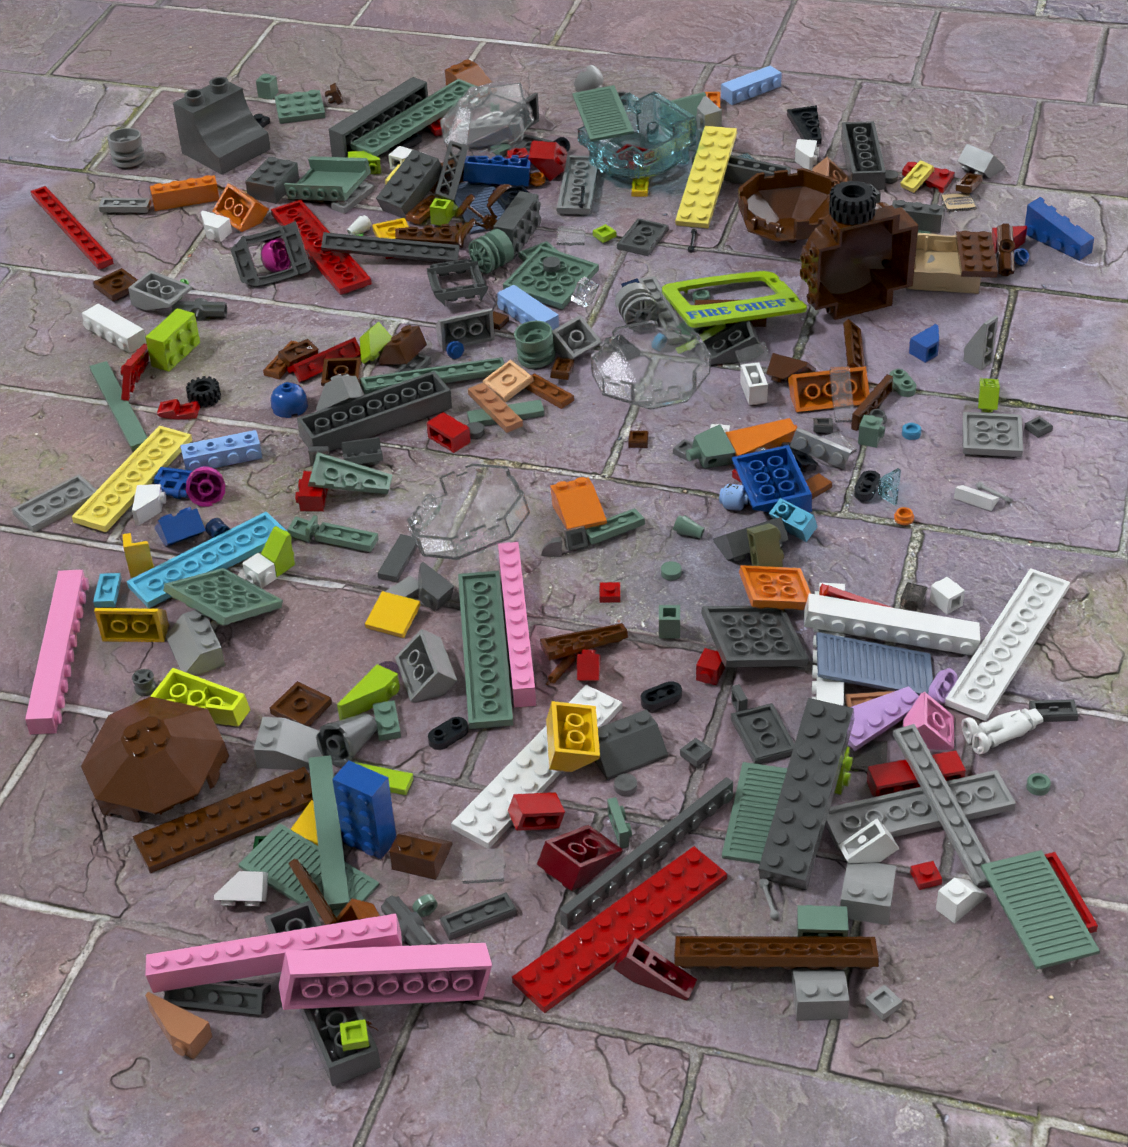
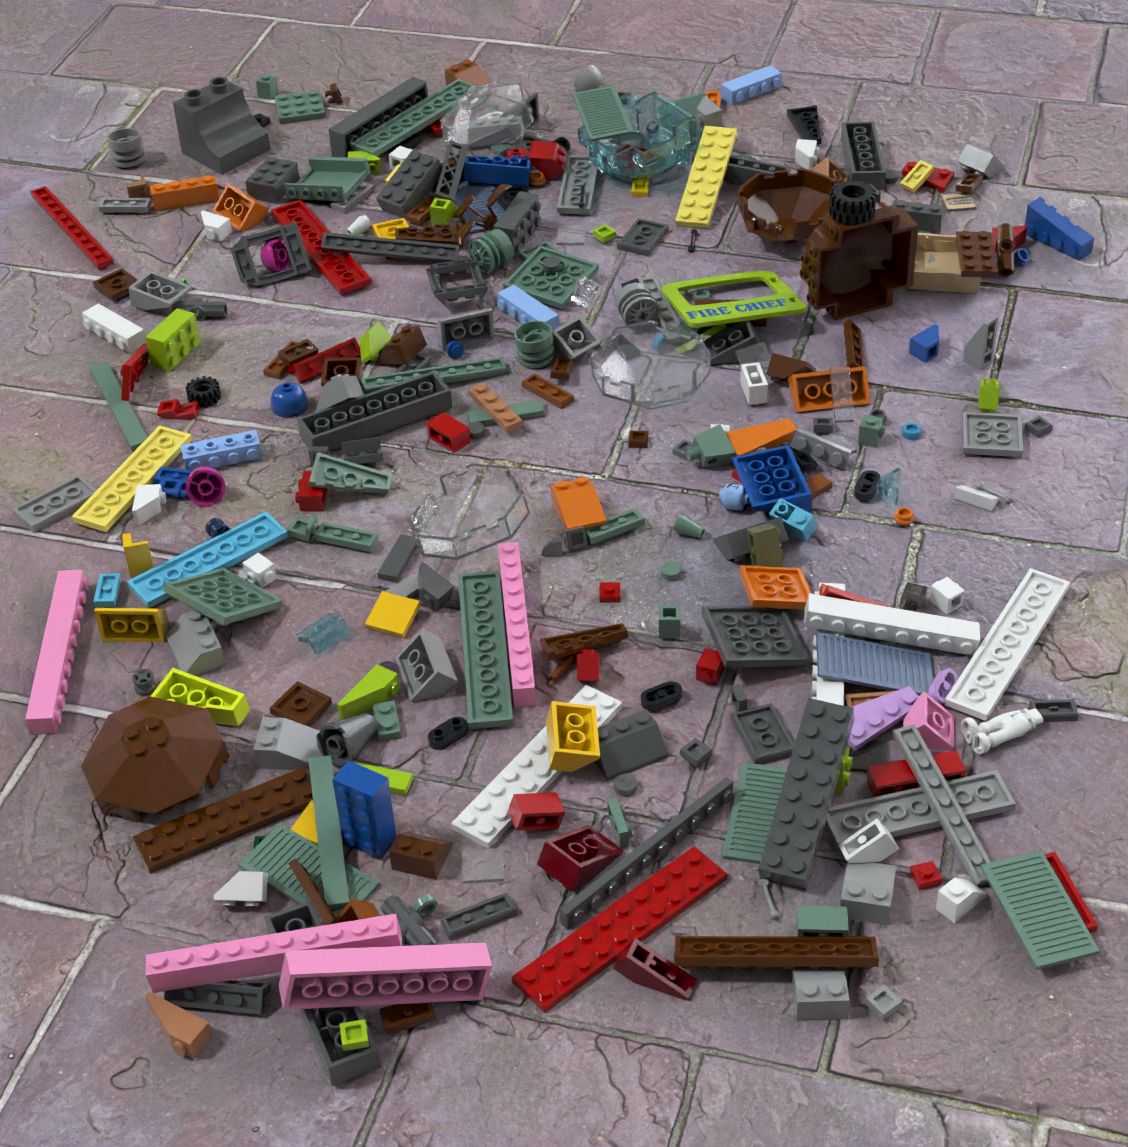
(138, 189): none -> medium nougat bracket
(179, 527): blue slope -> none
(279, 550): lime slope -> none
(324, 632): none -> clear light blue bracket
(404, 1016): none -> reddish brown plate
(499, 320): reddish brown tile -> none
(508, 380): light nougat tile -> none
(872, 401): reddish brown tile -> none
(903, 383): sand green plate -> none
(1038, 784): sand green tile -> none

